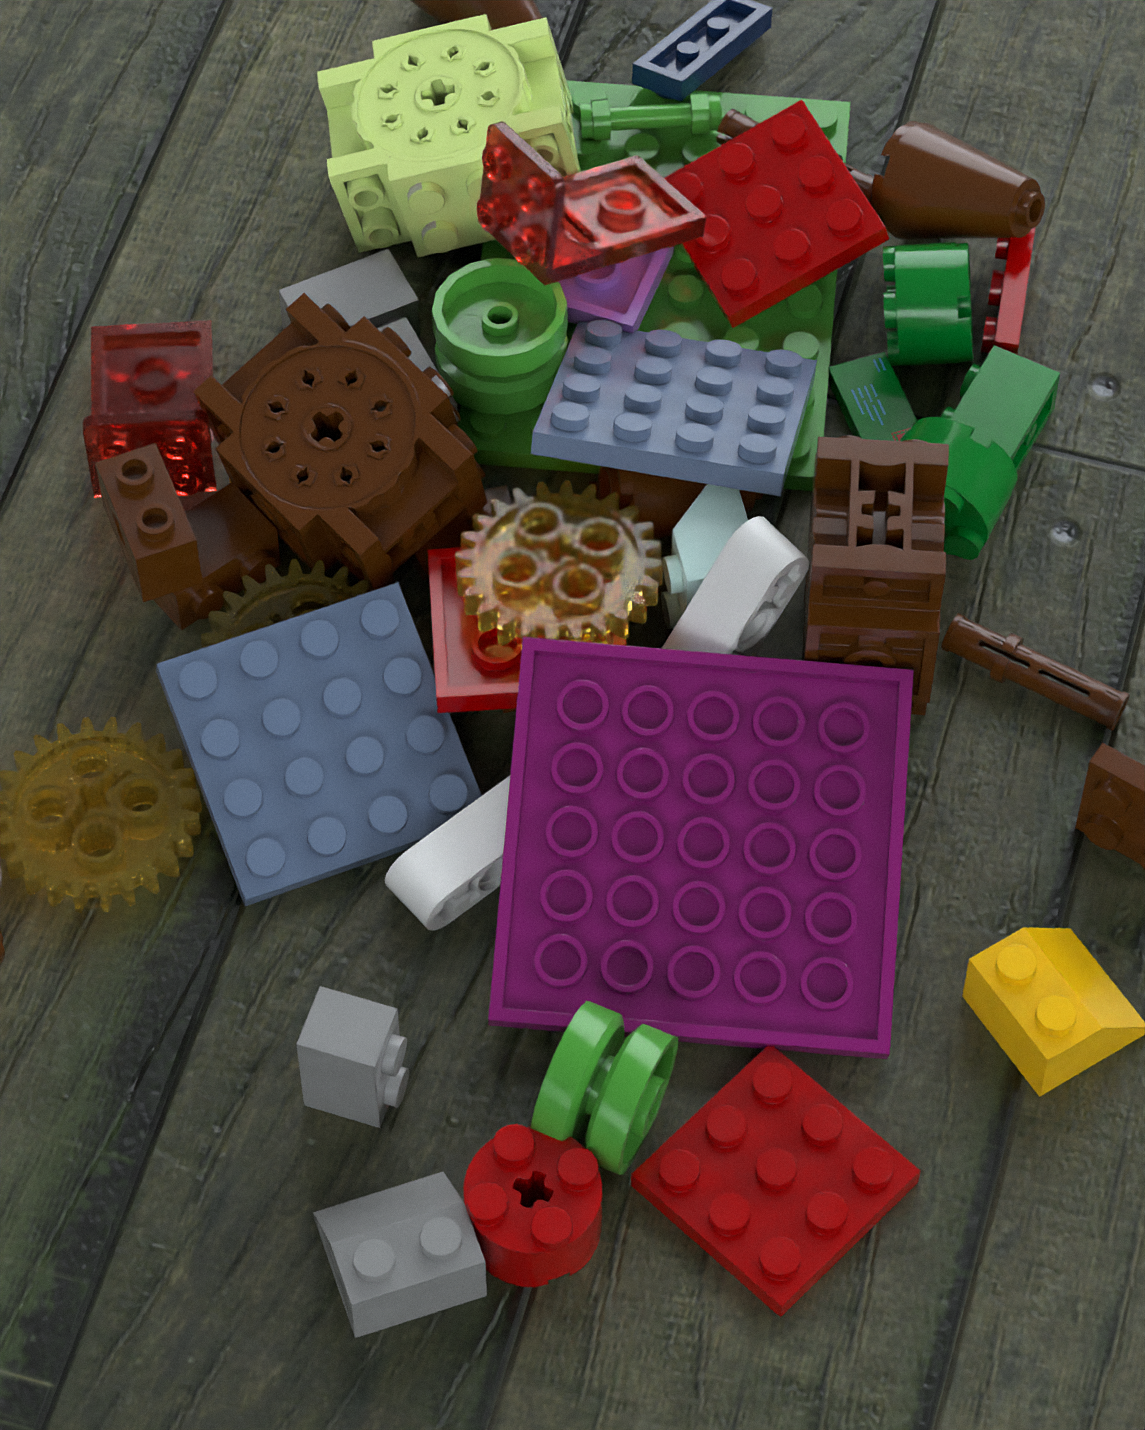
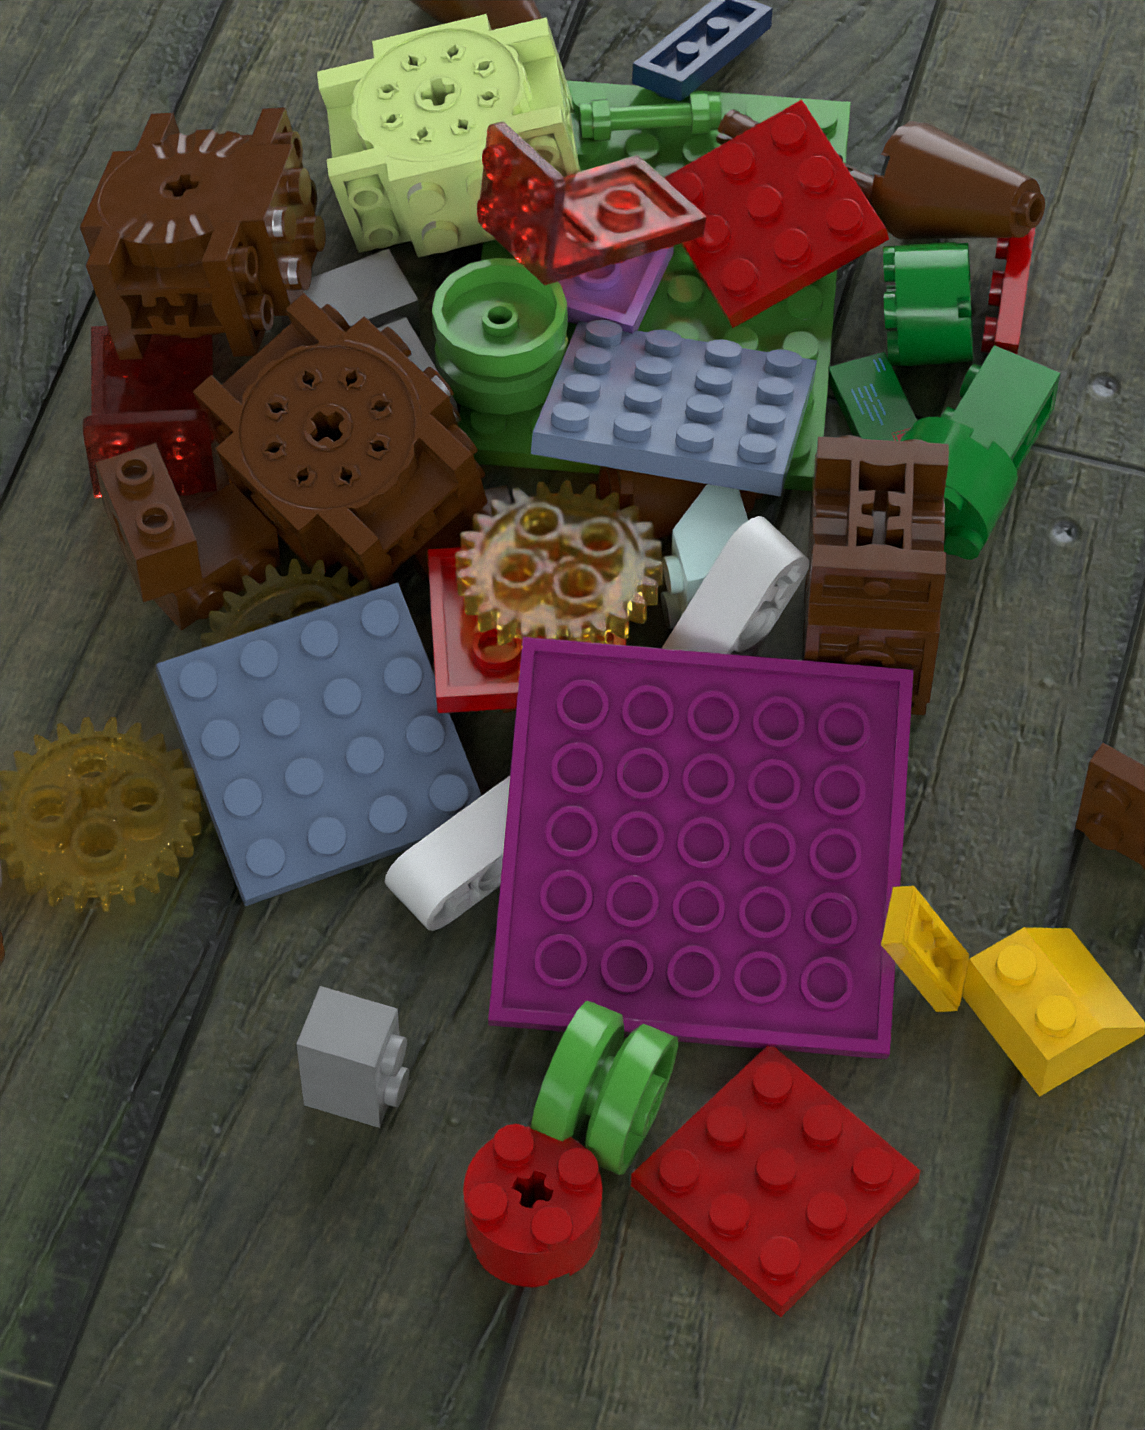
(202, 233): none -> reddish brown piece
(402, 1253): light grey slope -> none
(925, 949): none -> yellow plate
(968, 639): reddish brown pin -> none

